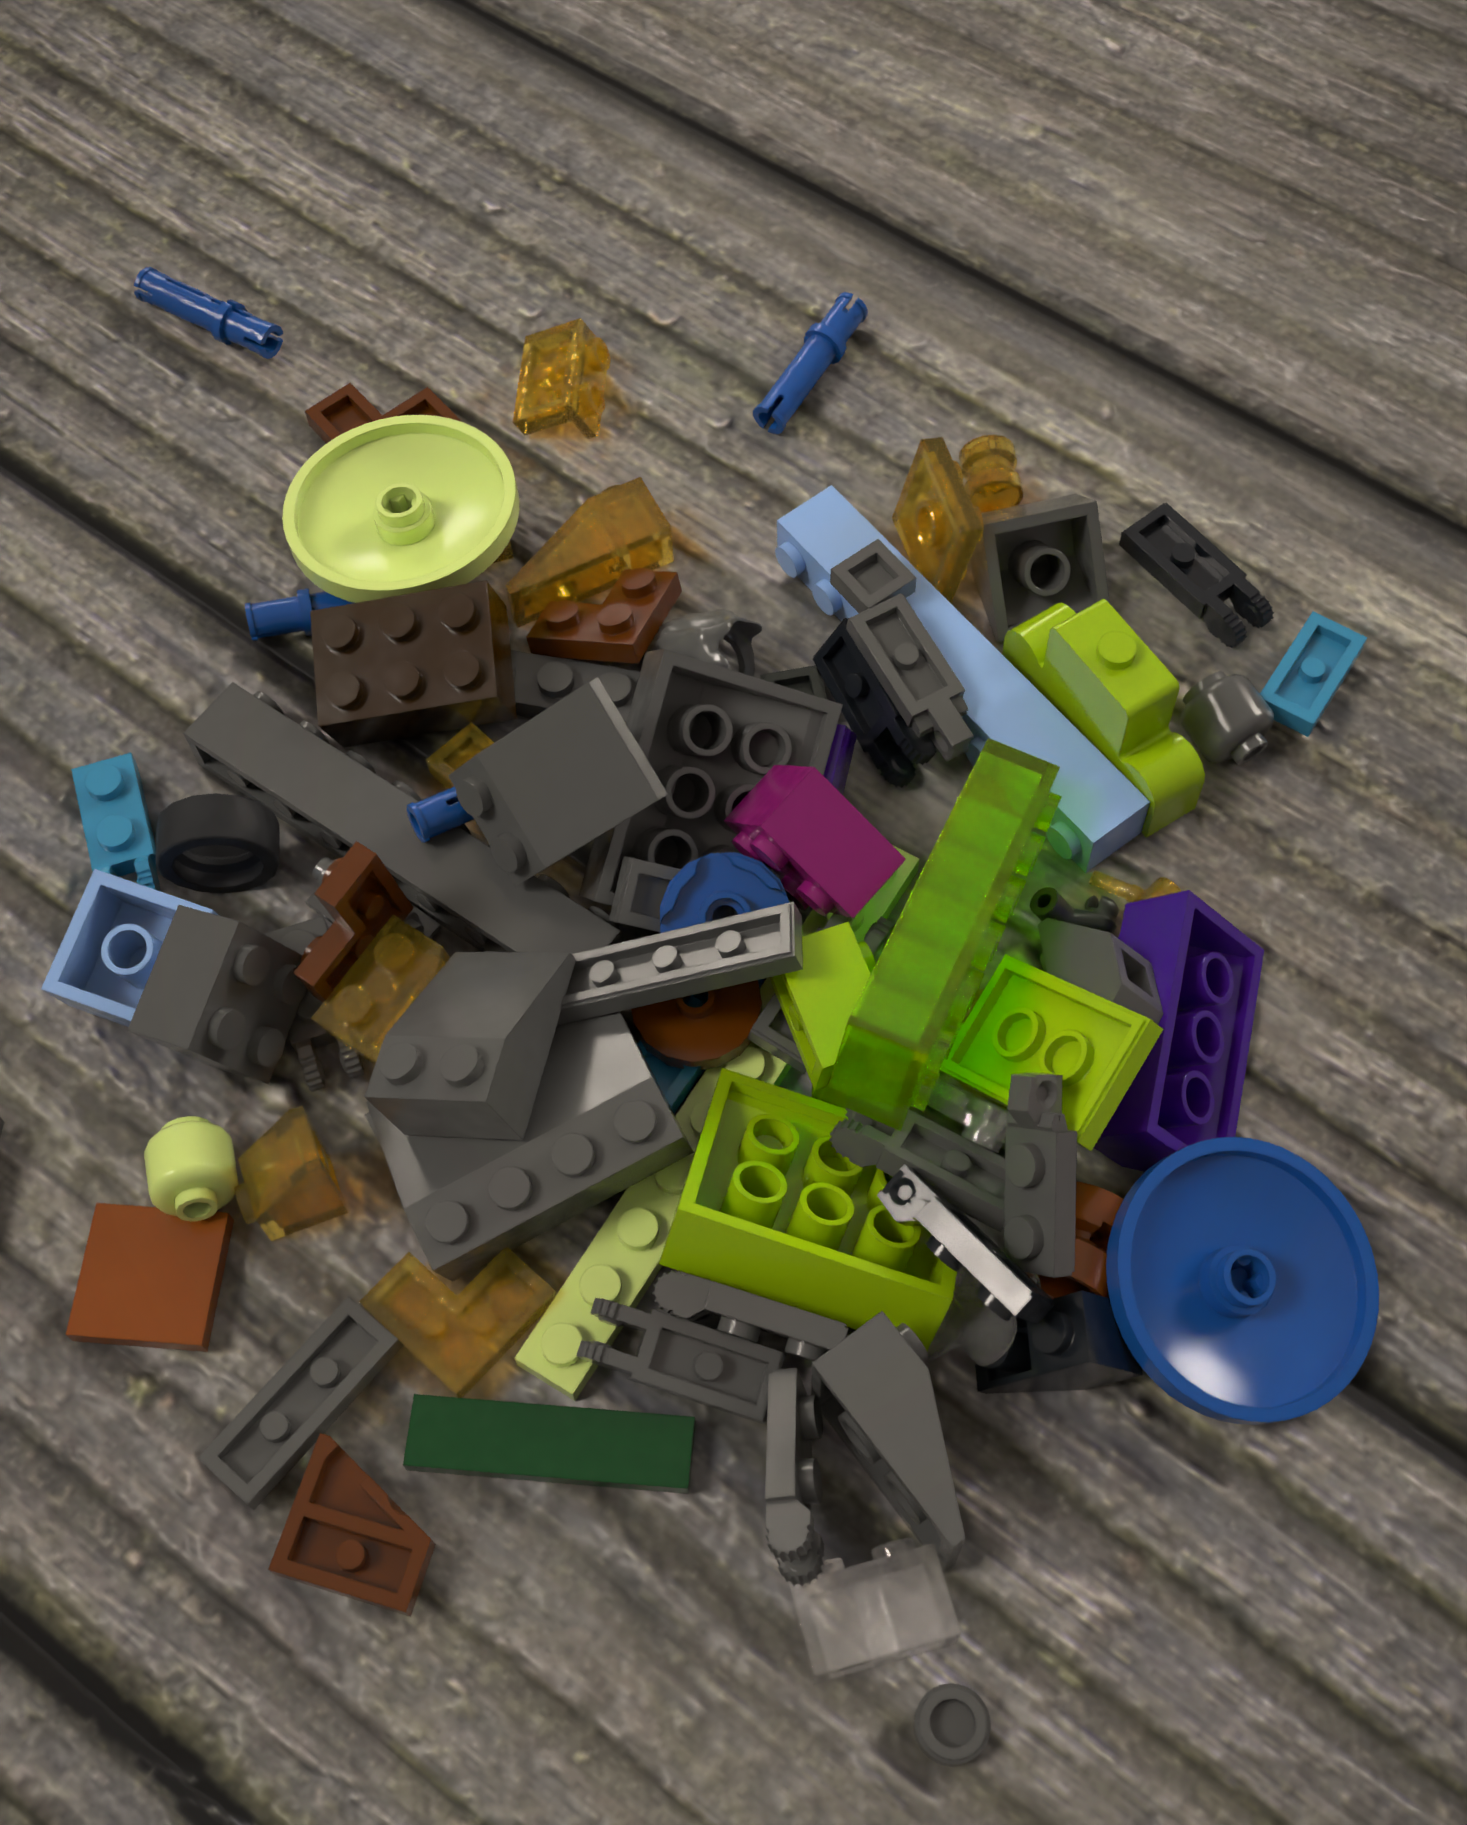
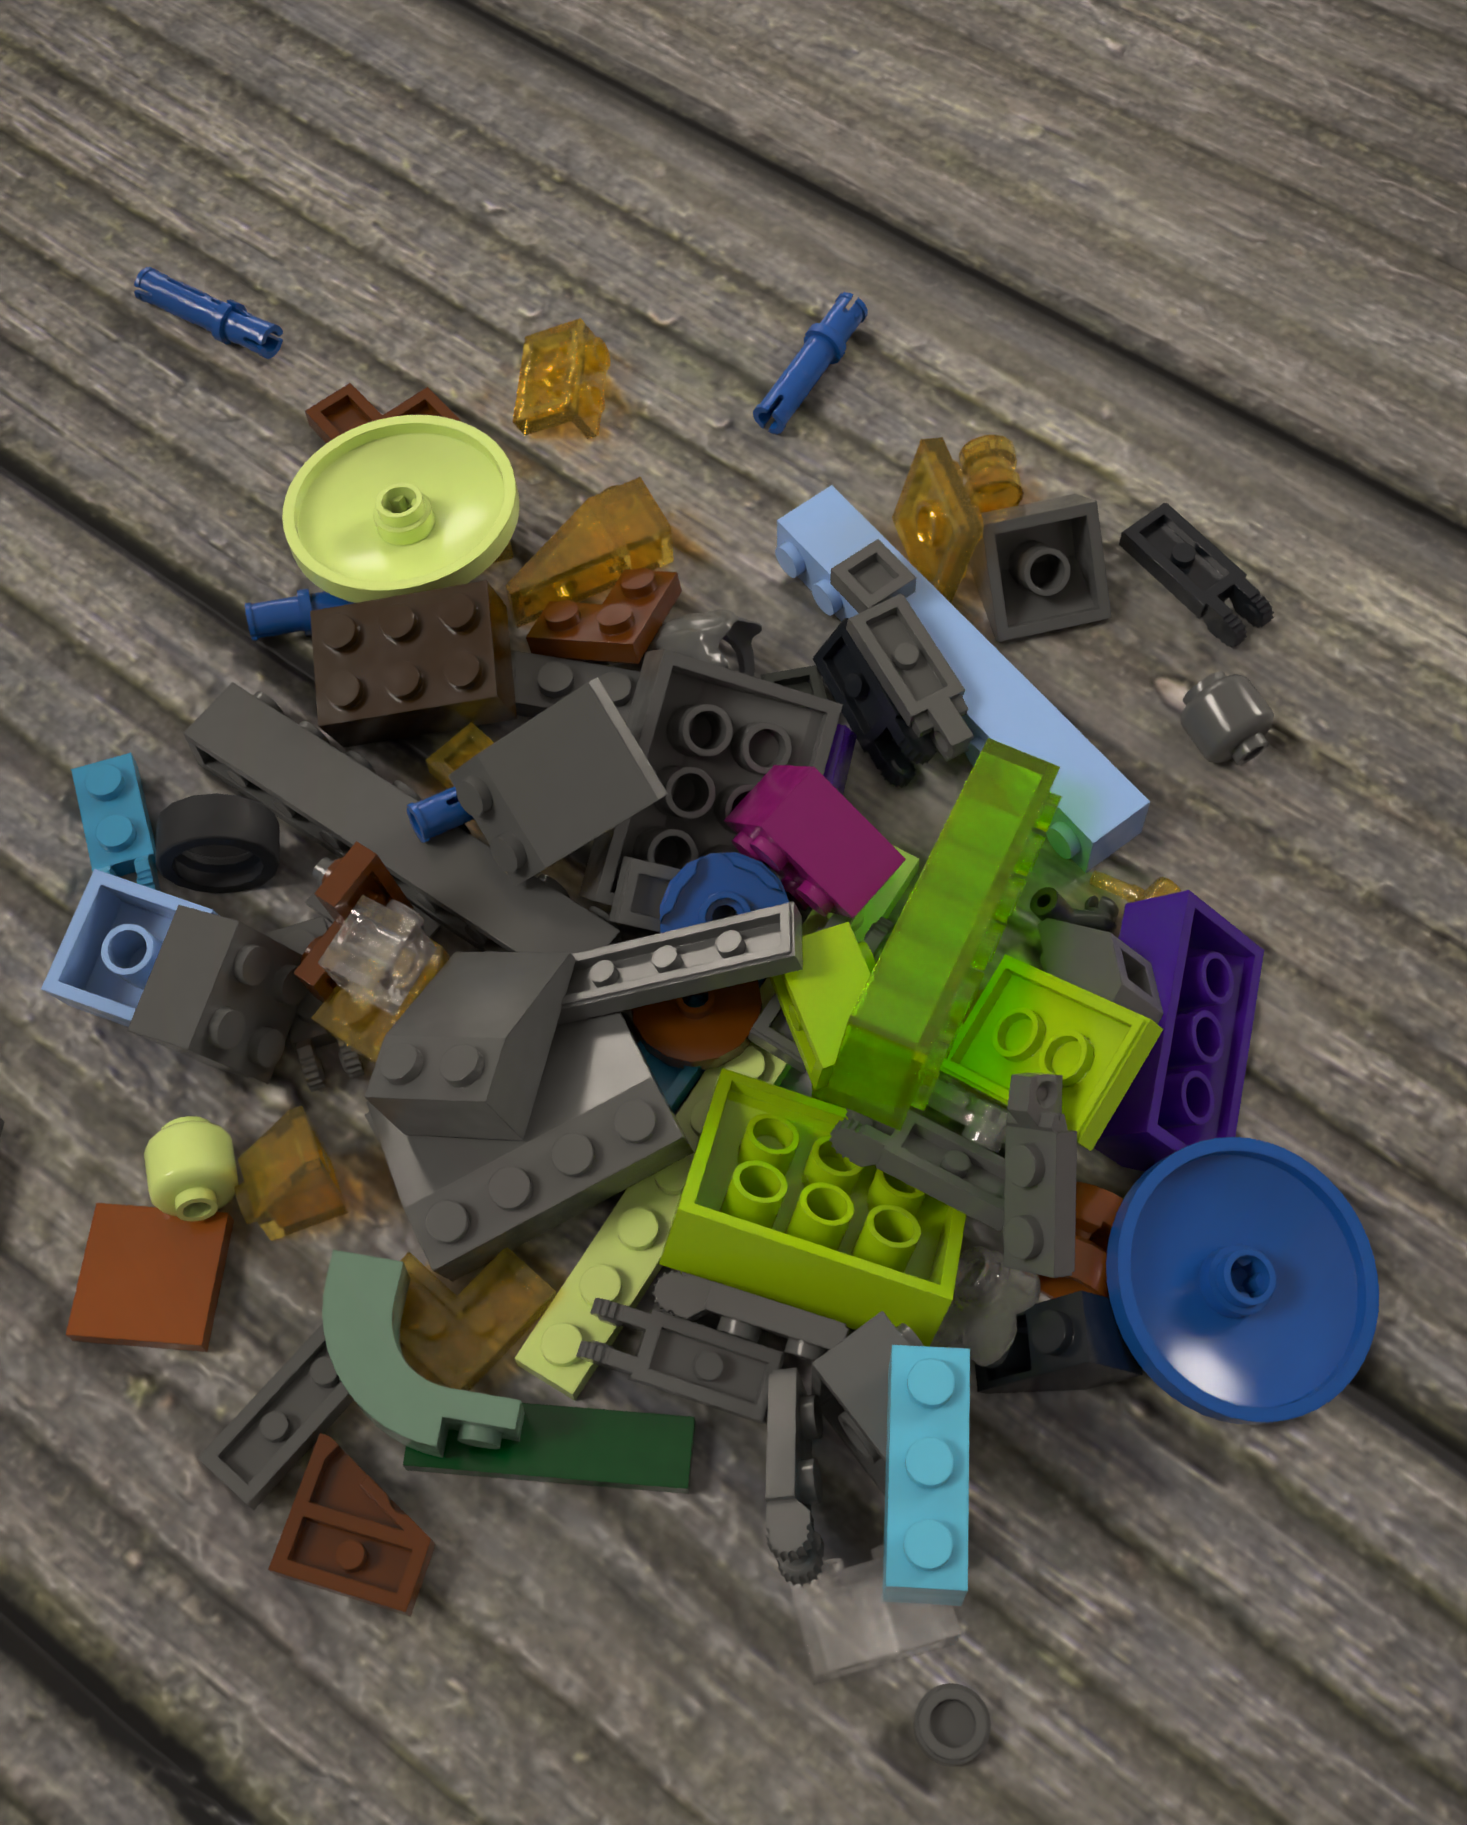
(362, 1335): none -> sand green arch
(379, 953): none -> clear brick
(927, 1476): none -> medium azure brick
(962, 1243): hinge -> none
(1116, 697): lime brick -> none
(1311, 672): dark azure plate -> none

